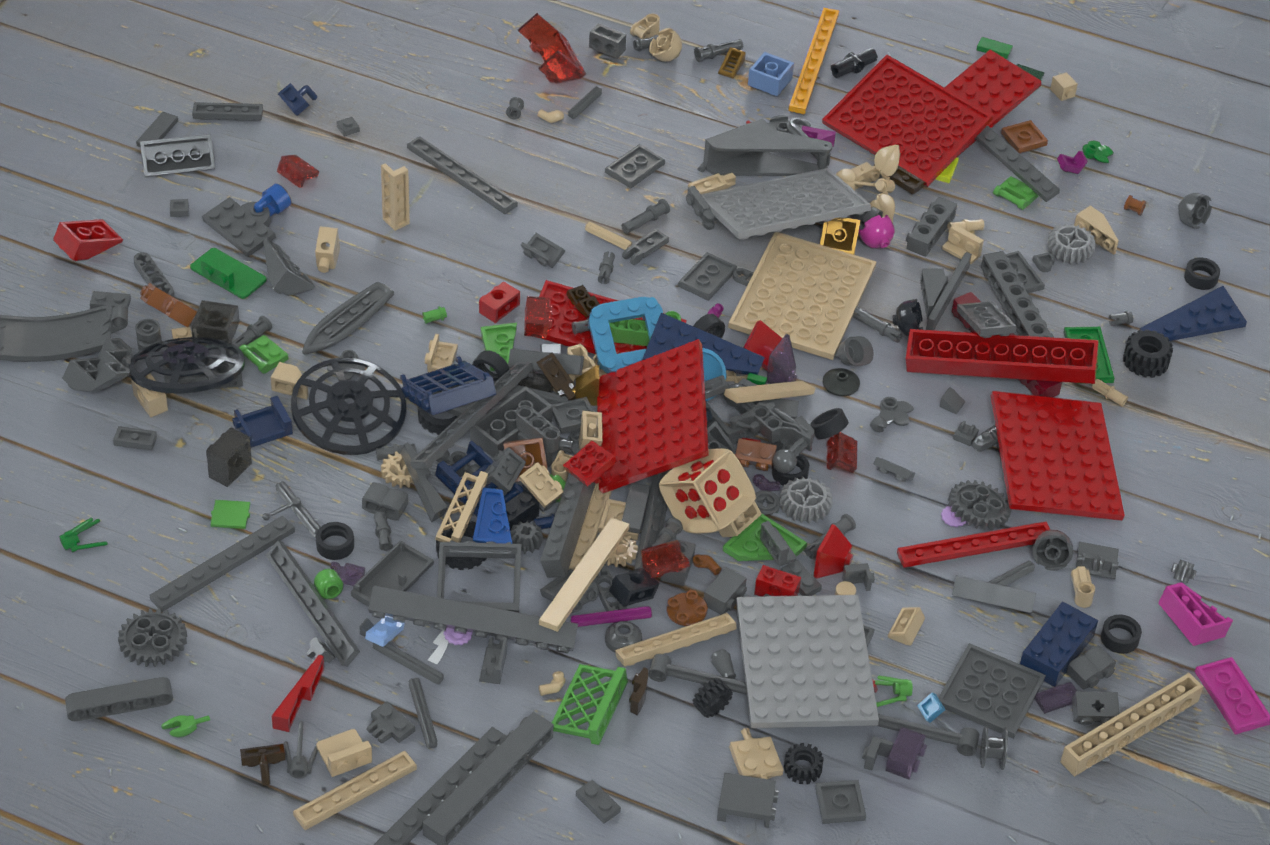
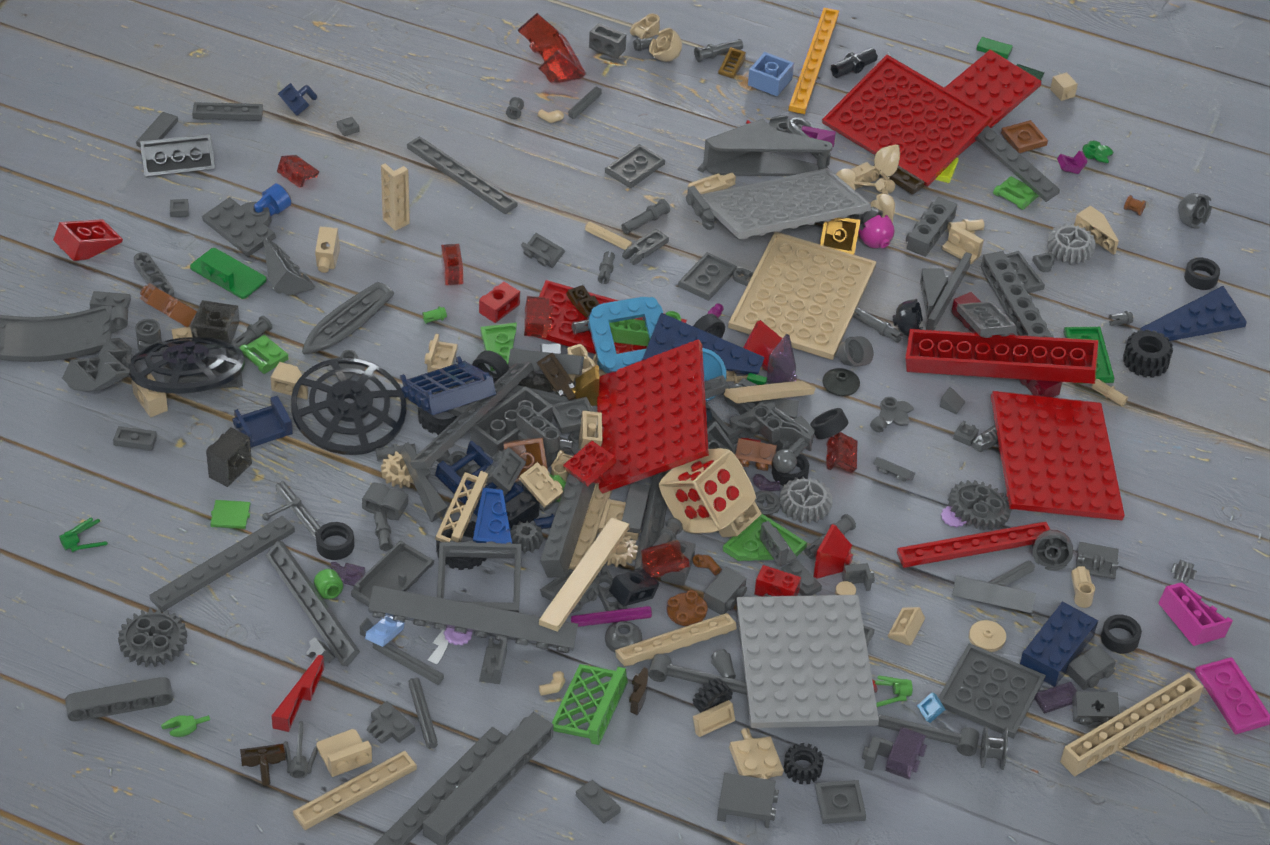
(452, 264): none -> clear red brick
(714, 718): none -> tan tile
(987, 635): none -> tan piece

